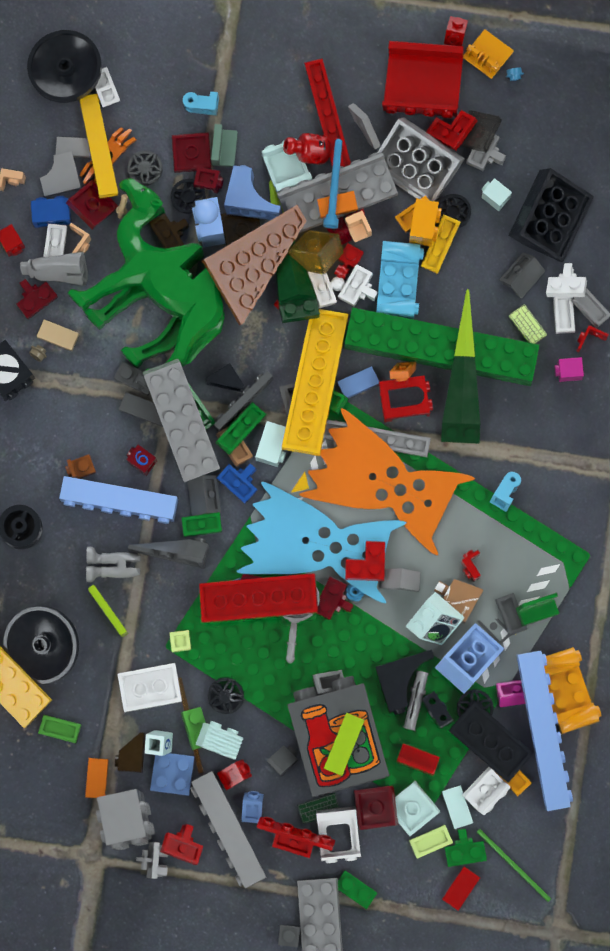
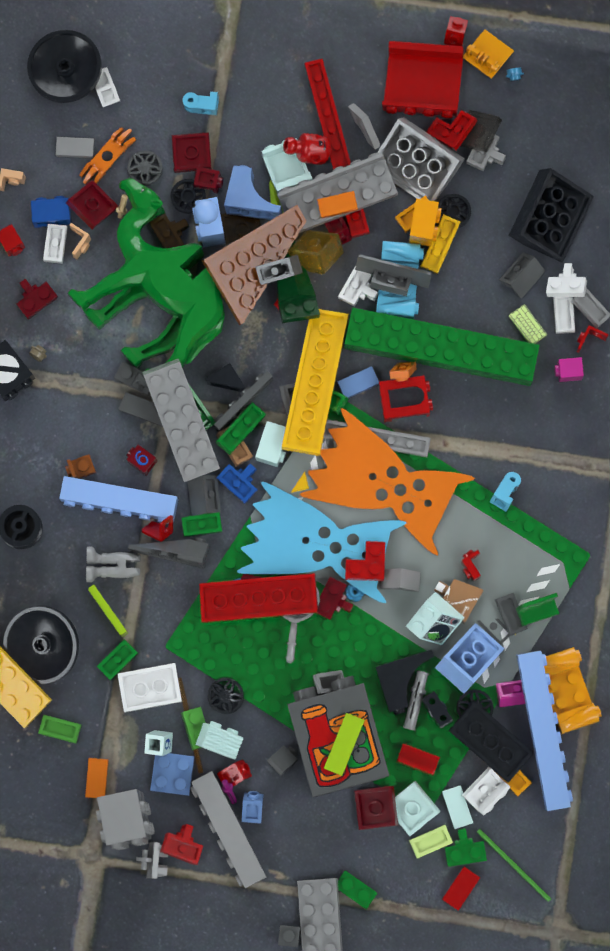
(57, 335): tan tile -> none
(62, 176): light grey tile -> none
(64, 268): light grey piece -> none
(98, 146): yellow tile -> none
(117, 659): none -> green plate
(132, 755): dark brown slope -> none
(159, 531): none -> red bracket
(180, 641): yellowish green tile -> none
(224, 147): sand green panel -> none
(228, 788): none -> magenta piece
(279, 269): none -> dark grey slope
(294, 839): red bracket -> none
(308, 809): dark green tile -> none
(324, 288): white plate -> none
(331, 218): dark azure piece -> none
(339, 816): white window -> none
(350, 258): red plate -> none
(358, 226): light nougat panel -> none
(392, 276): none -> dark grey bracket
(461, 409): dark green plate -> none
(496, 194): light aqua brick -> none

